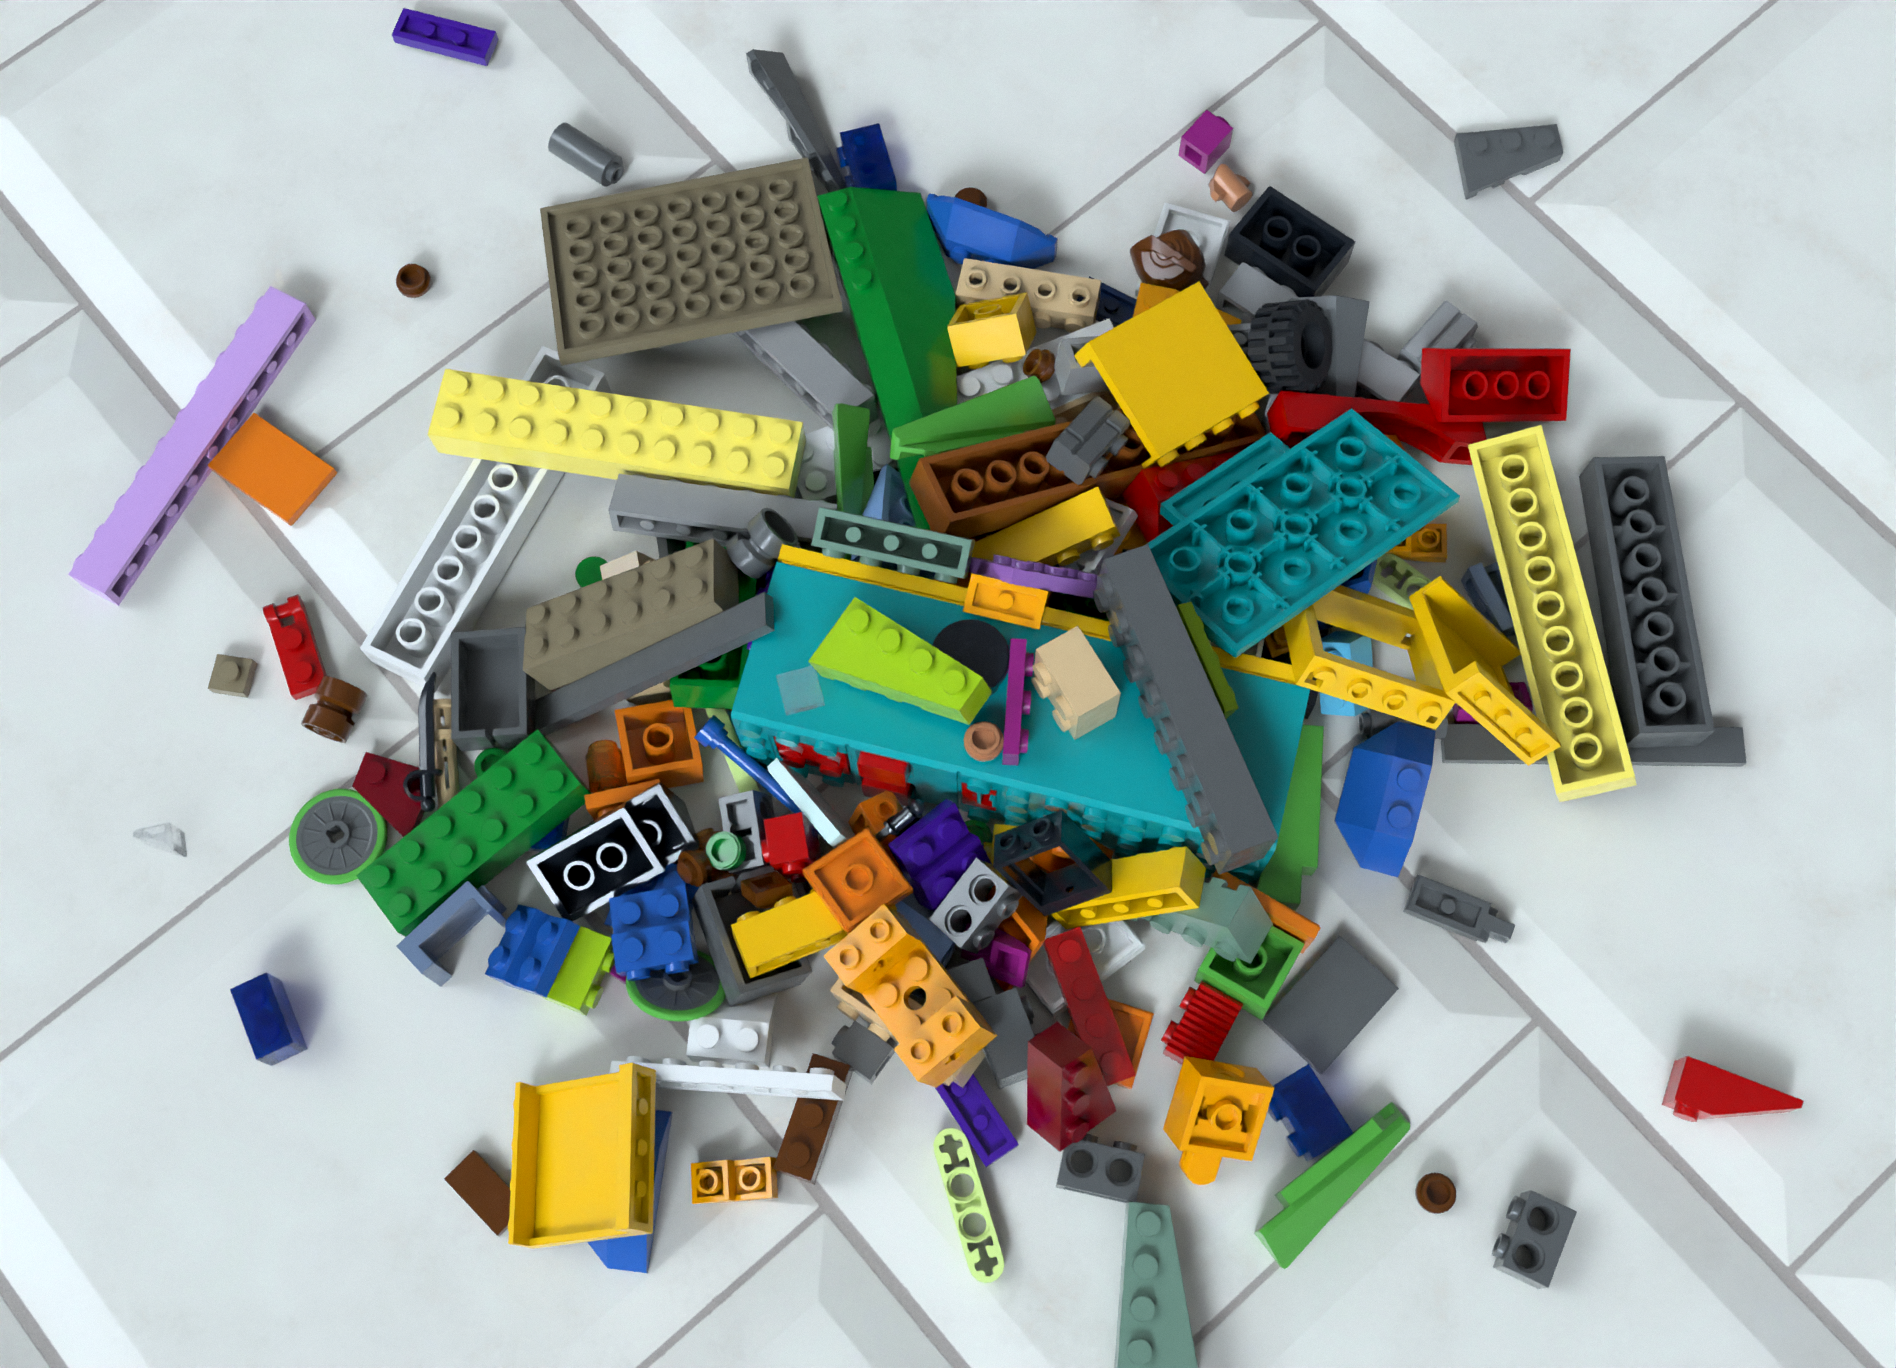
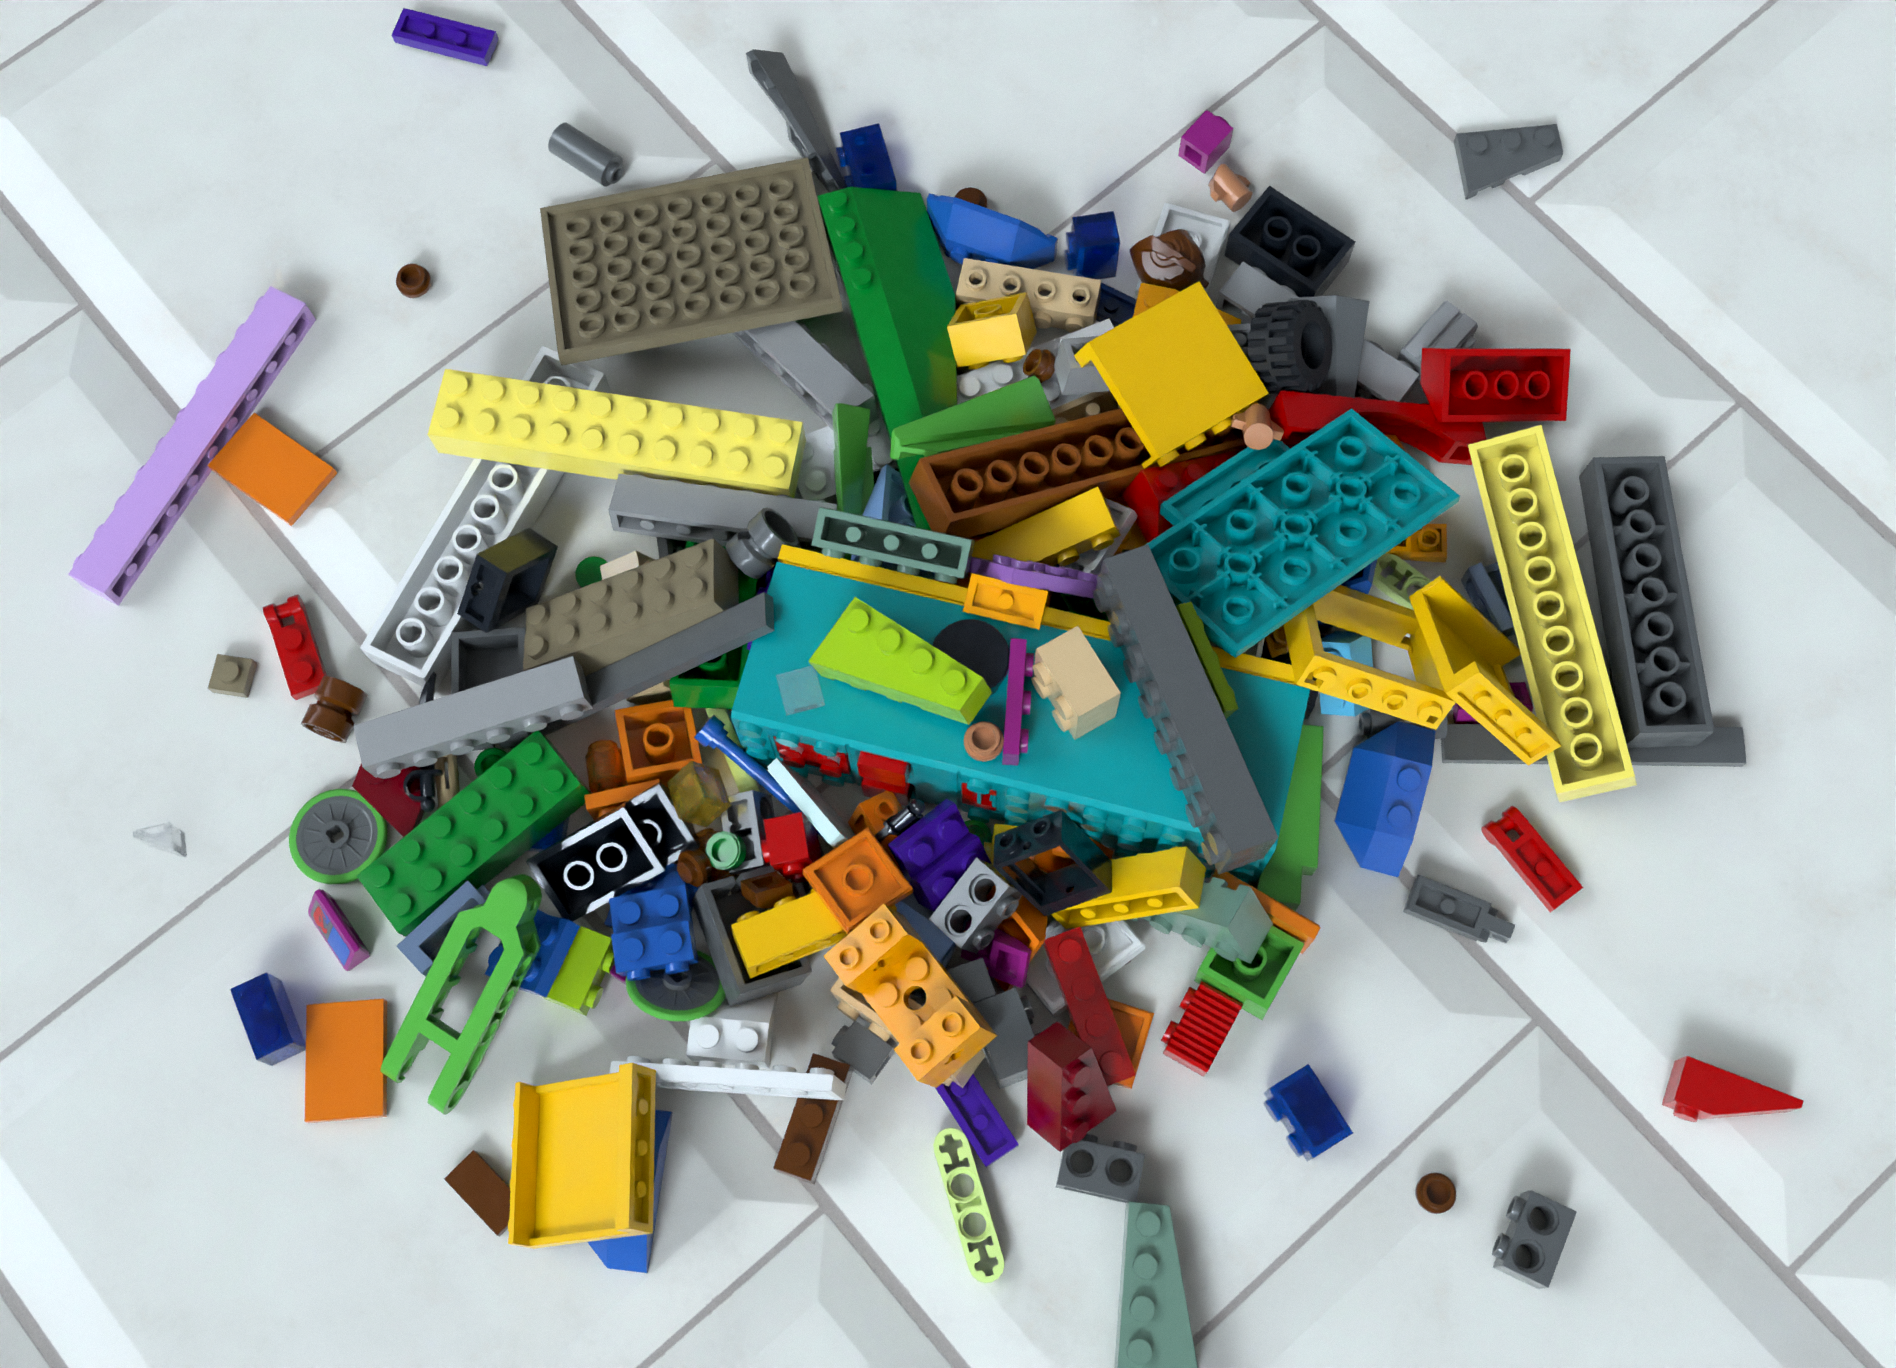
(337, 930): none -> magenta slope
(345, 1060): none -> orange tile
(473, 718): none -> light grey brick
(510, 917): none -> bright green piece
(511, 578): none -> black window
(698, 794): none -> clear yellow brick
(733, 1180): light orange slope -> none
(1088, 441): dark grey brick -> none
(1093, 246): none -> clear blue brick
(1216, 1115): light orange brick -> none
(1257, 427): none -> nougat piece
(1328, 1184): bright green wedge -> none
(1330, 1005): dark grey tile -> none
(1532, 859): none -> red plate

